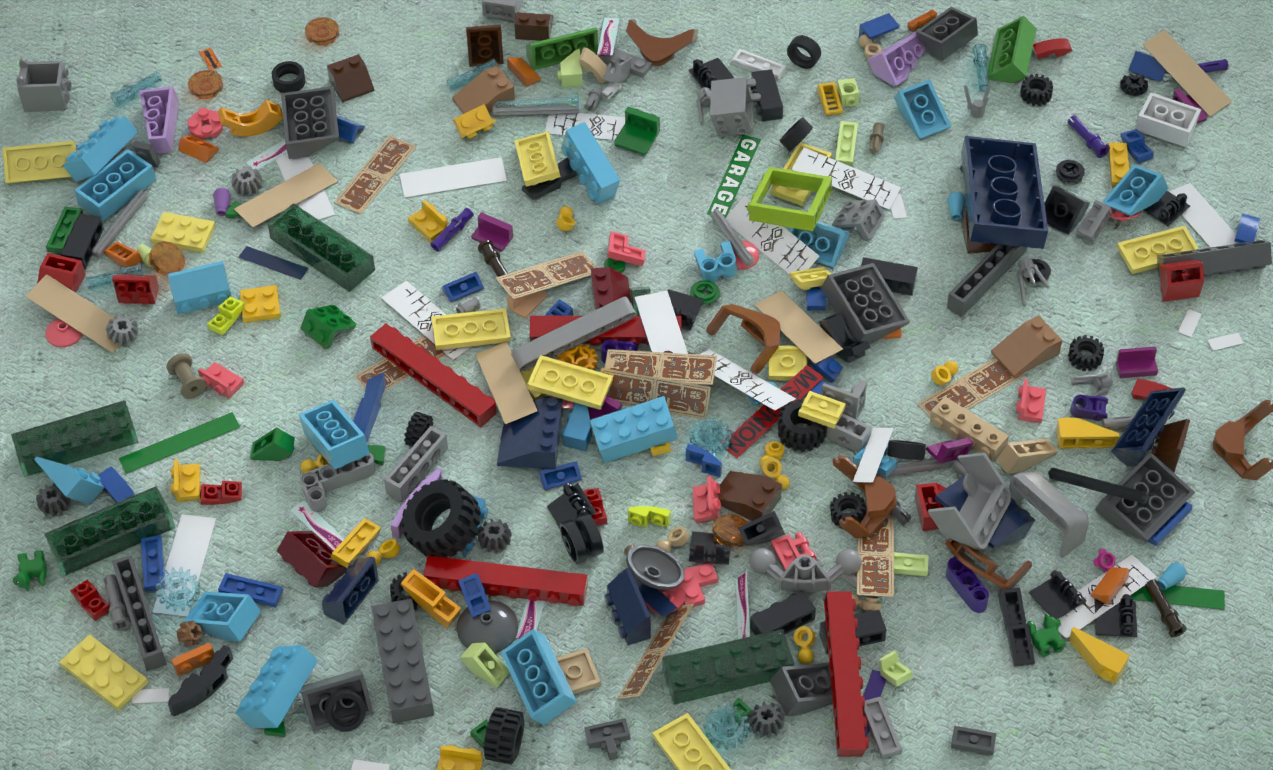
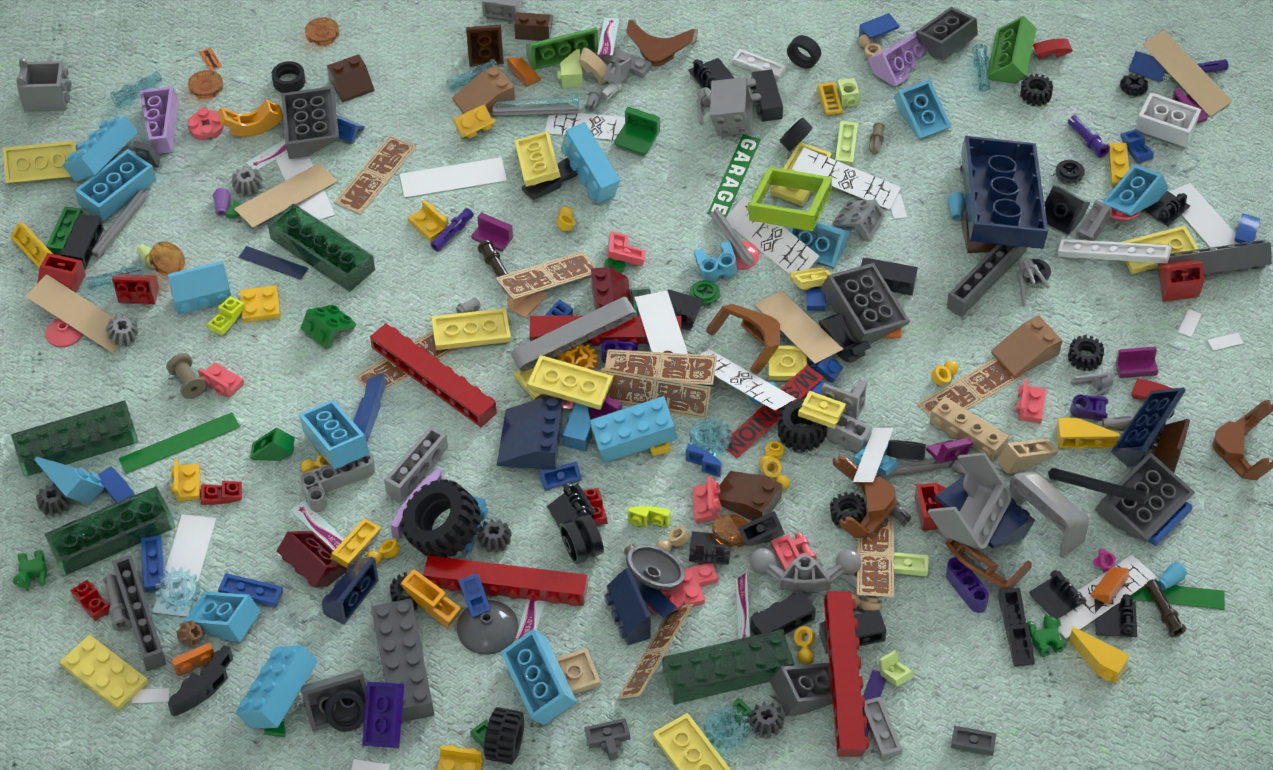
(30, 244): none -> yellow plate
(124, 257): orange slope -> none
(183, 231): light yellow plate -> none
(197, 148): orange slope -> none
(378, 453): green tile -> none
(383, 714): none -> dark purple plate
(417, 427): black tyre -> none
(418, 311): white sticker -> none
(462, 287): blue slope -> none
(485, 663): yellowish green slope -> none
(506, 383): tan sticker -> none
(921, 20): orange axle -> none
(978, 106): light grey plant -> none
(1114, 251): none -> white tile

